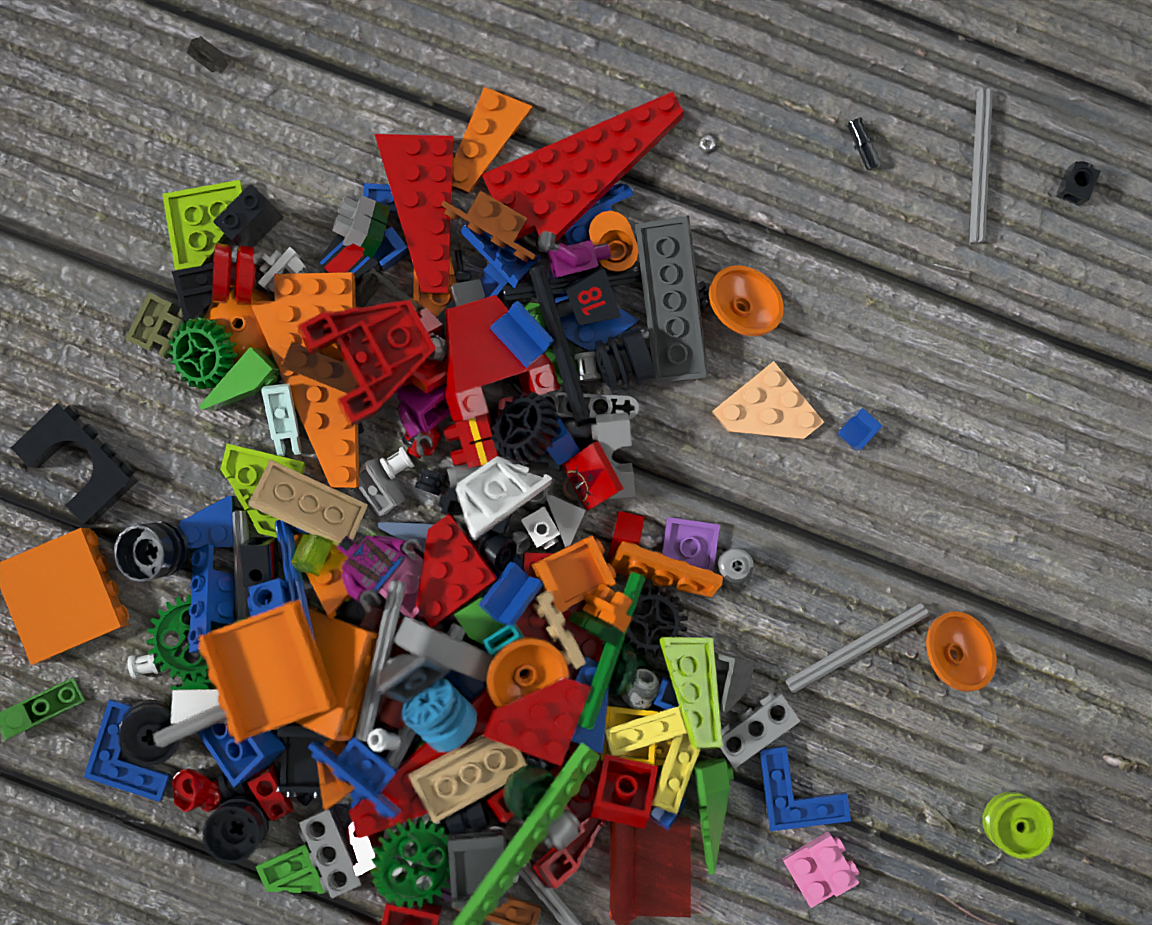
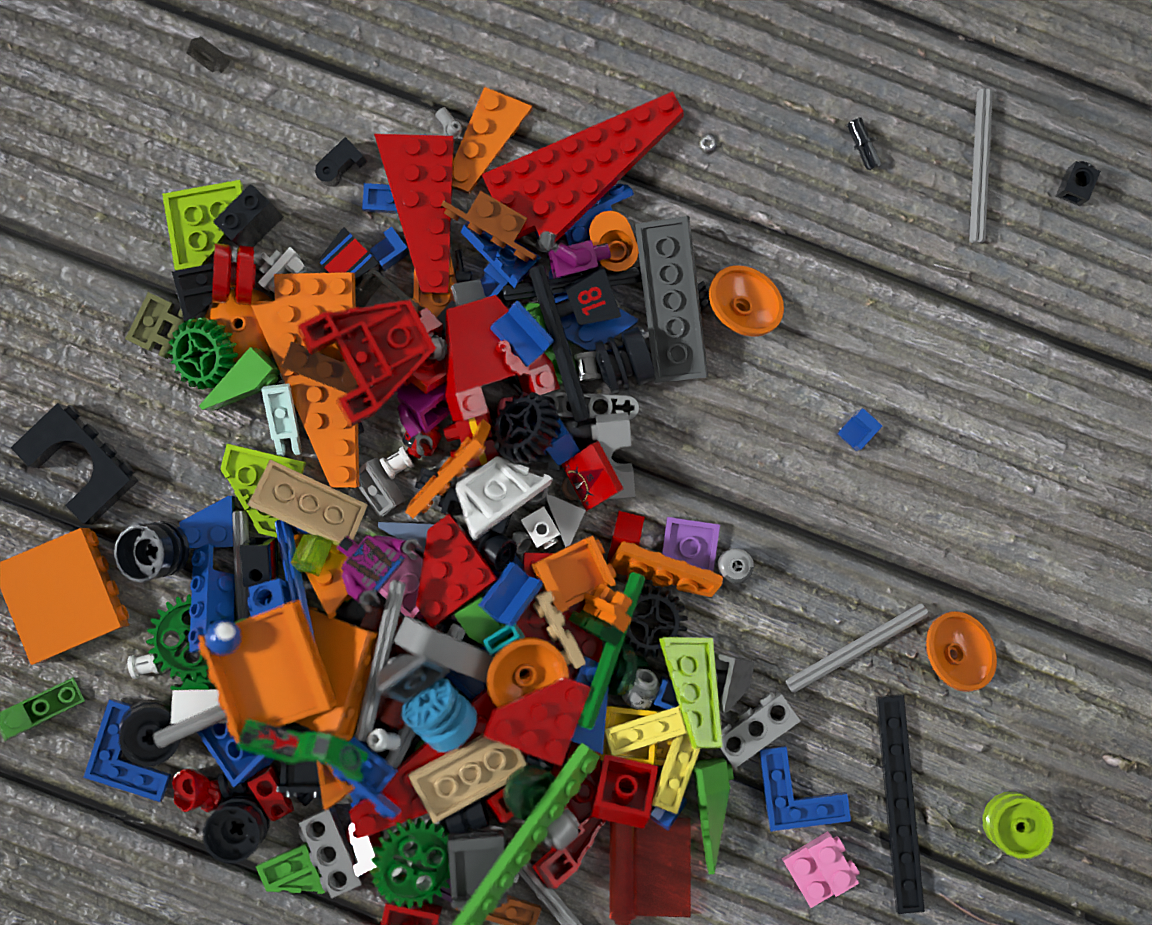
(223, 637): none -> blue piece
(296, 747): none -> piece
(337, 162): none -> black leg
(365, 224): light grey hips -> none
(450, 125): none -> light grey arm
(452, 467): none -> orange wing
(513, 362): none -> piece
(768, 408): light nougat plate -> none
(900, 804): none -> black tile

